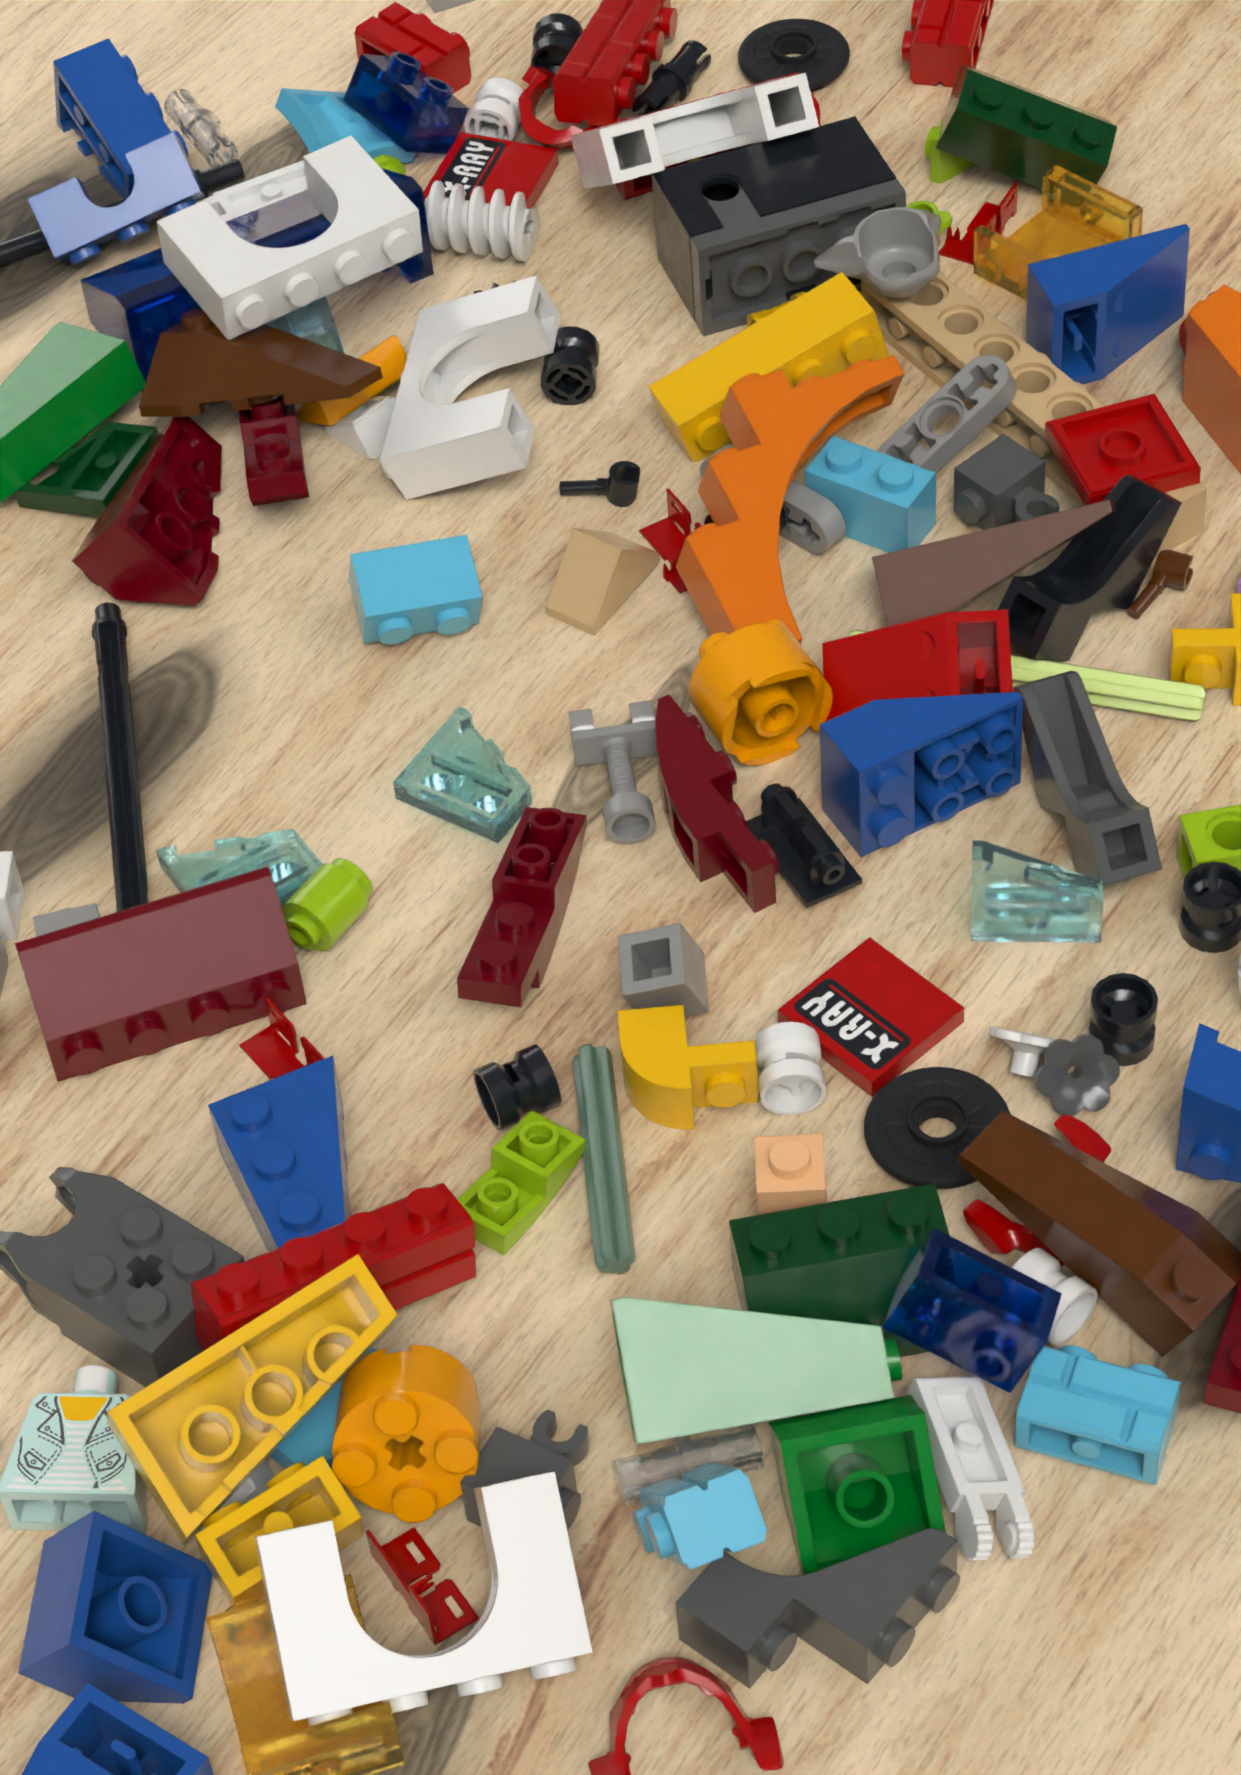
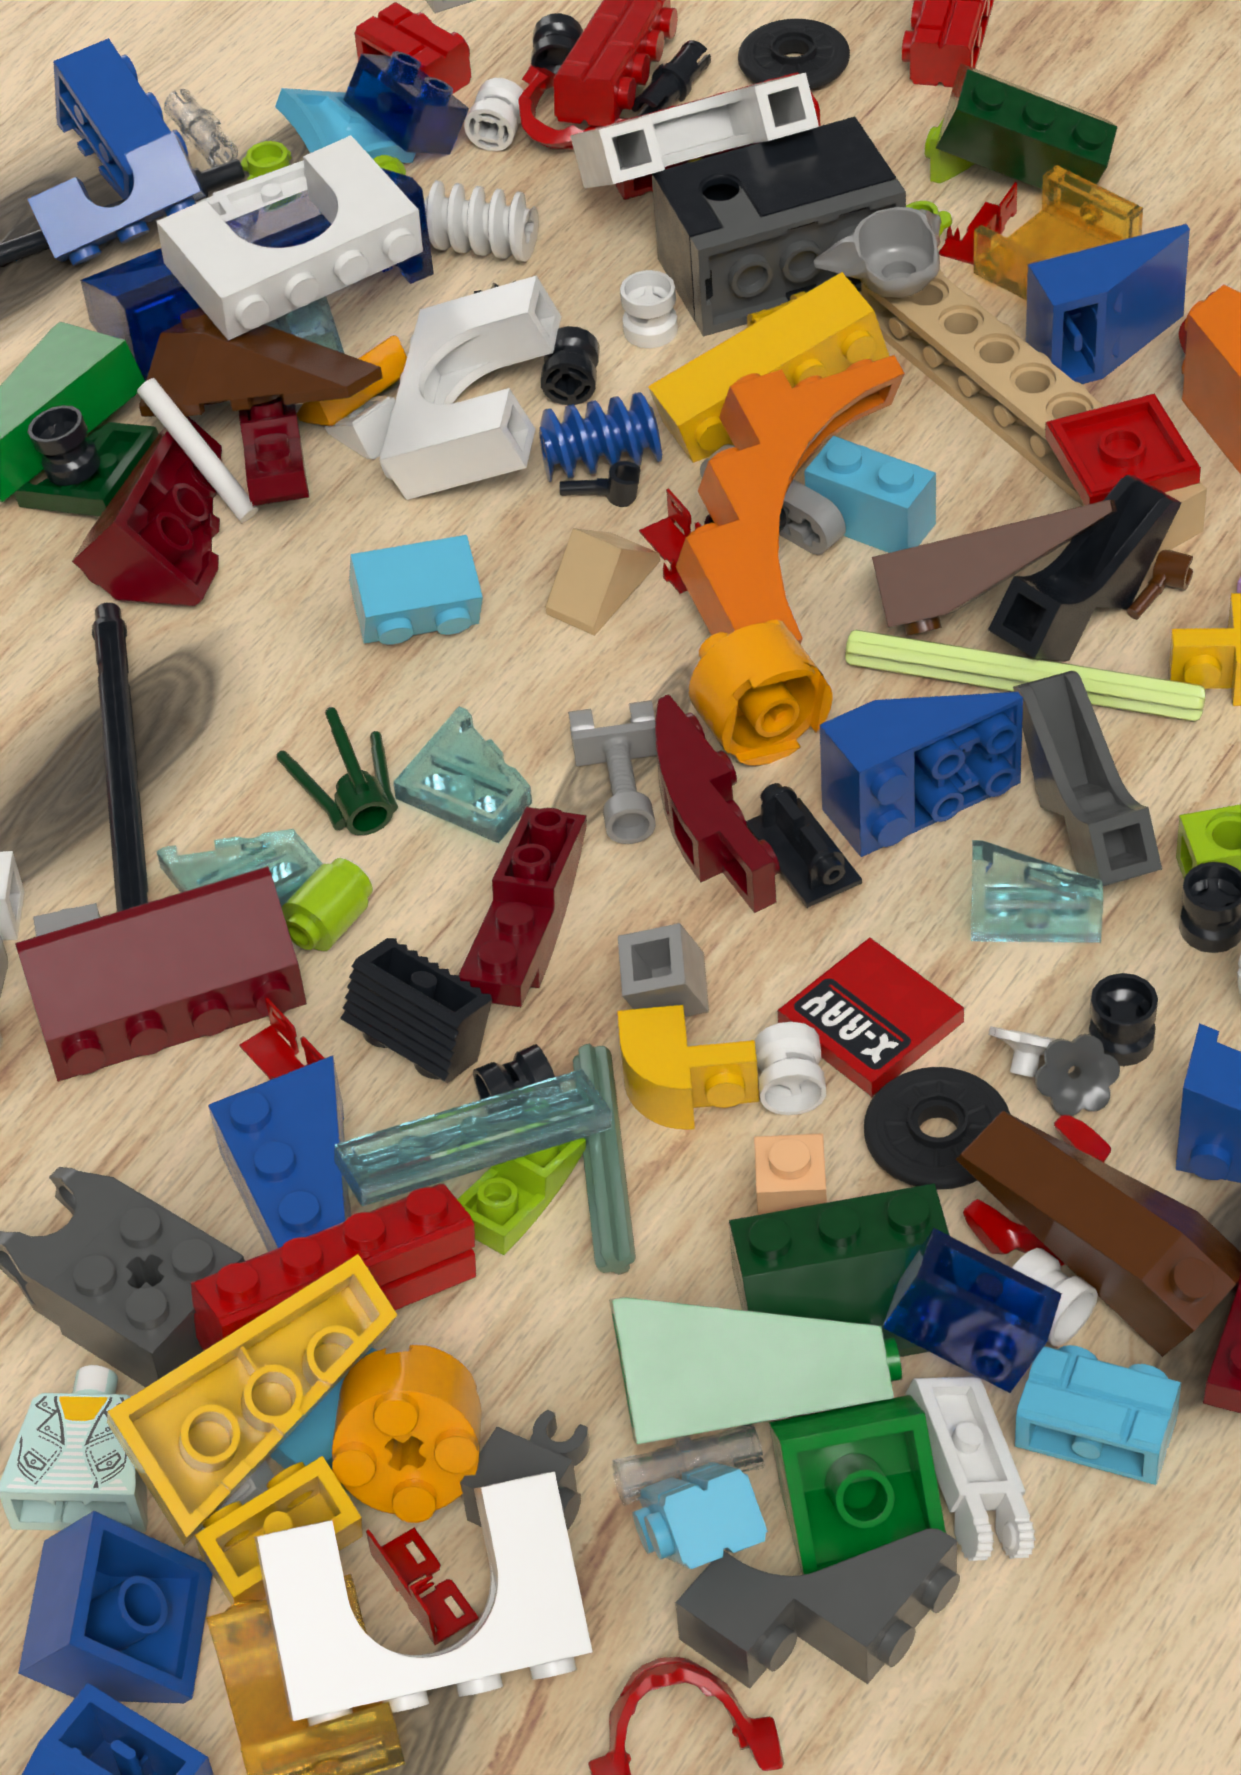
(67, 454): none -> black wheel
(197, 450): none -> white bar
(265, 158): none -> lime plate
(361, 800): none -> dark green plant
(416, 1010): none -> black brick
(472, 1137): none -> clear light blue tile
(496, 165): tile -> none
(598, 435): none -> blue piece
(649, 318): none -> white wheel
(921, 659): red slope -> none
(948, 400): light grey beam -> none
(1001, 486): dark grey brick -> none

